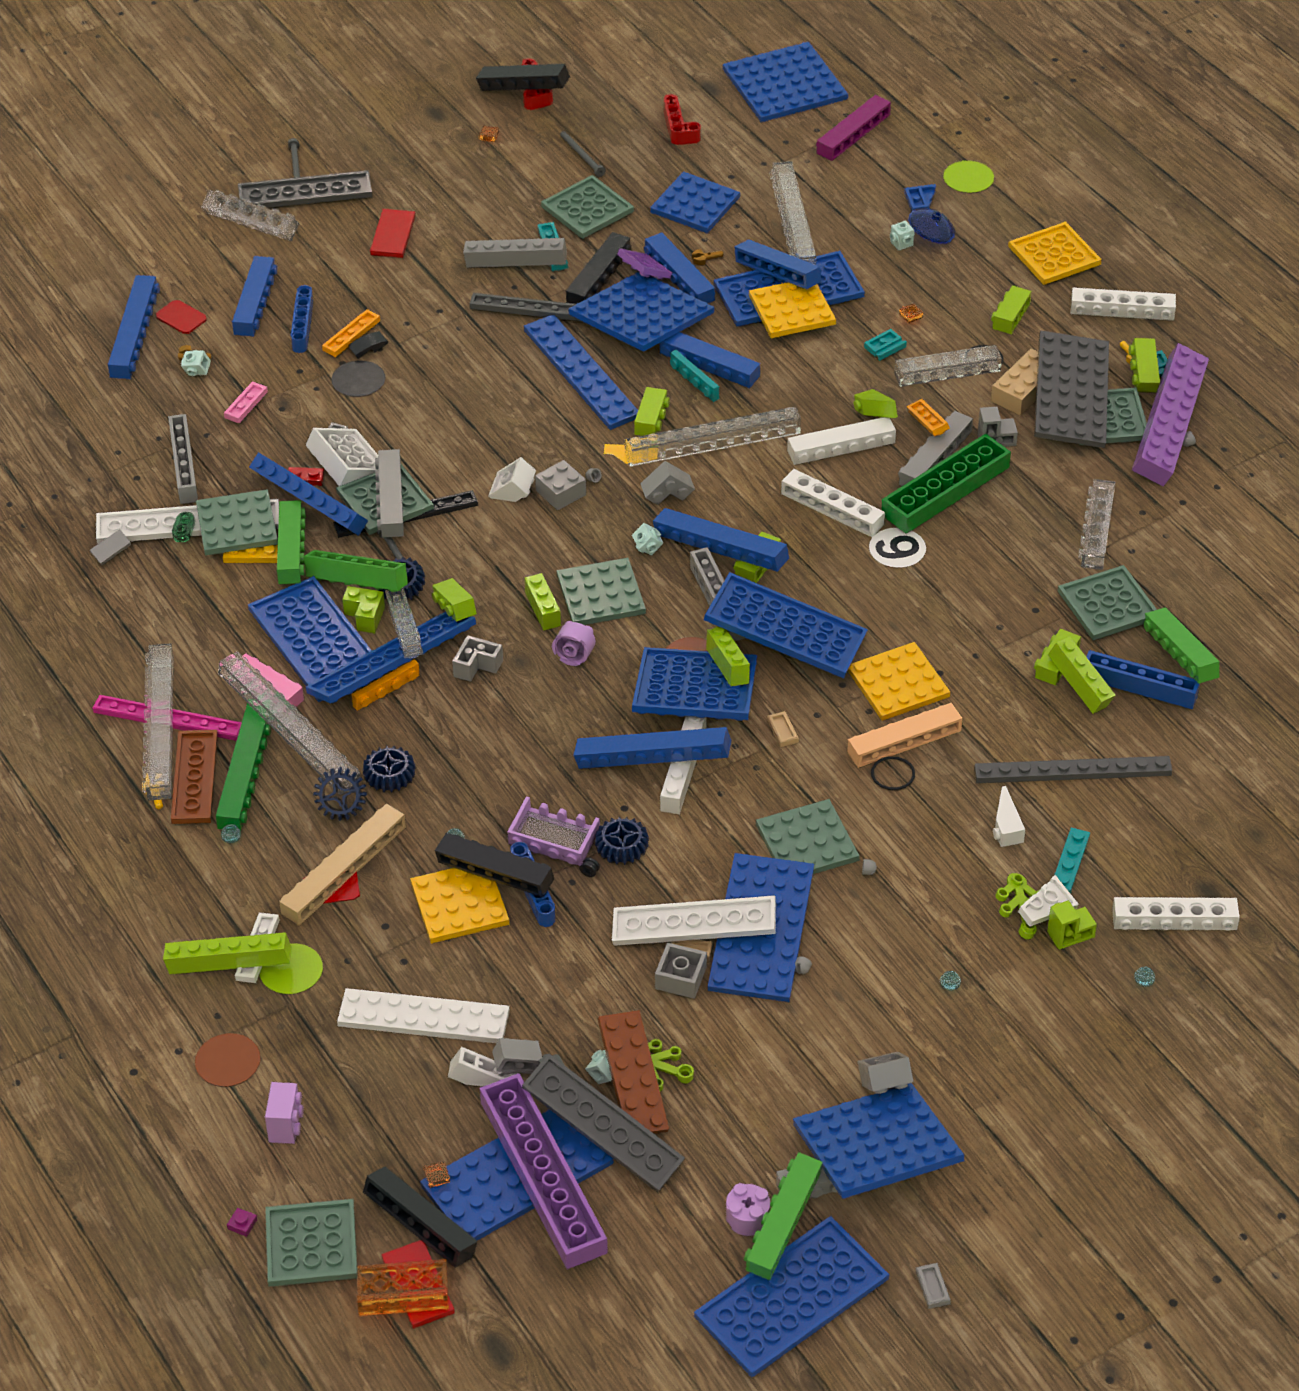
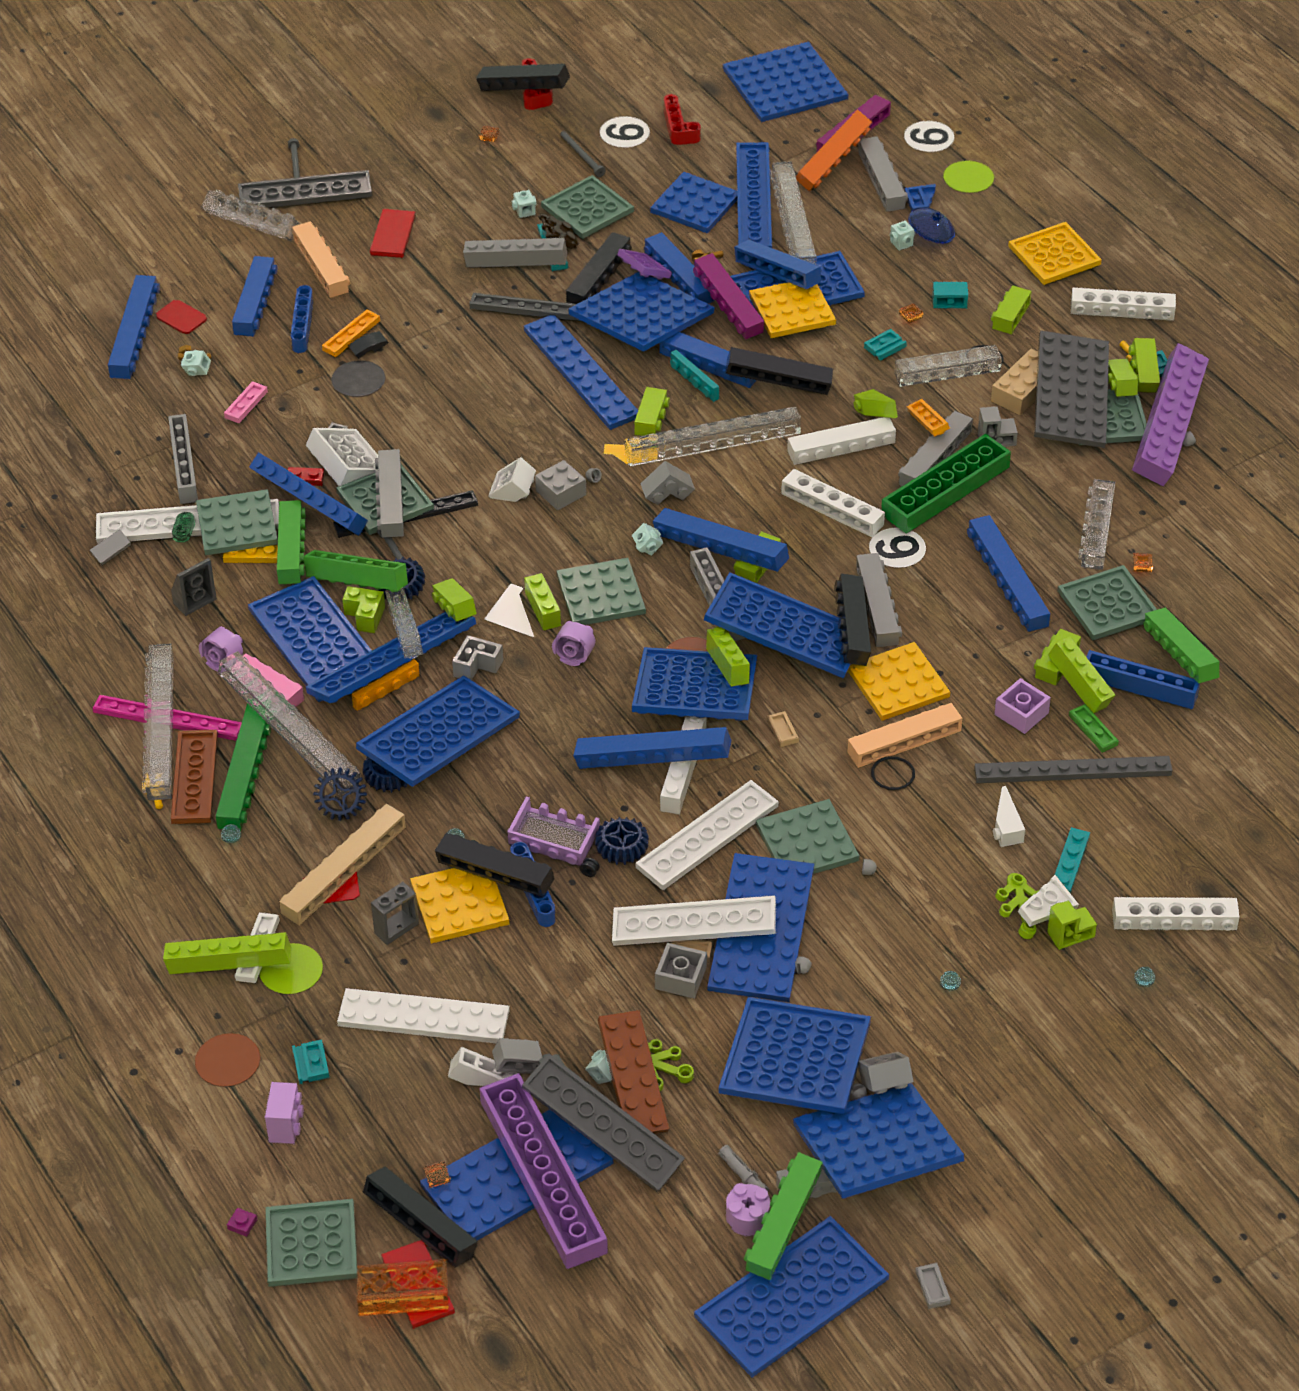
(194, 588): none -> dark grey slope
(219, 646): none -> lavender brick
(310, 1061): none -> teal plate
(320, 259): none -> light nougat brick
(407, 918): none -> dark grey window
(437, 730): none -> blue plate
(510, 611): none -> white sticker
(524, 203): none -> light aqua brick
(558, 229): none -> dark brown plate
(624, 131): none -> white sticker
(706, 835): none -> white plate
(728, 296): none -> magenta brick
(740, 1168): none -> light grey pin
(754, 193): none -> blue plate
(779, 371): none -> black brick
(795, 1055): none -> blue plate
(831, 152): none -> orange brick
(852, 619): none -> black brick
(858, 1091): none -> light grey hinge
(878, 601): none -> light grey brick
(882, 174): none -> light grey brick
(929, 136): none -> white sticker
(950, 294): none -> teal brick
(1008, 573): none -> blue brick
(1022, 705): none -> lavender brick
(1093, 728): none -> bright green tile
(1122, 378): none -> lime brick
(1142, 562): none -> clear orange plate

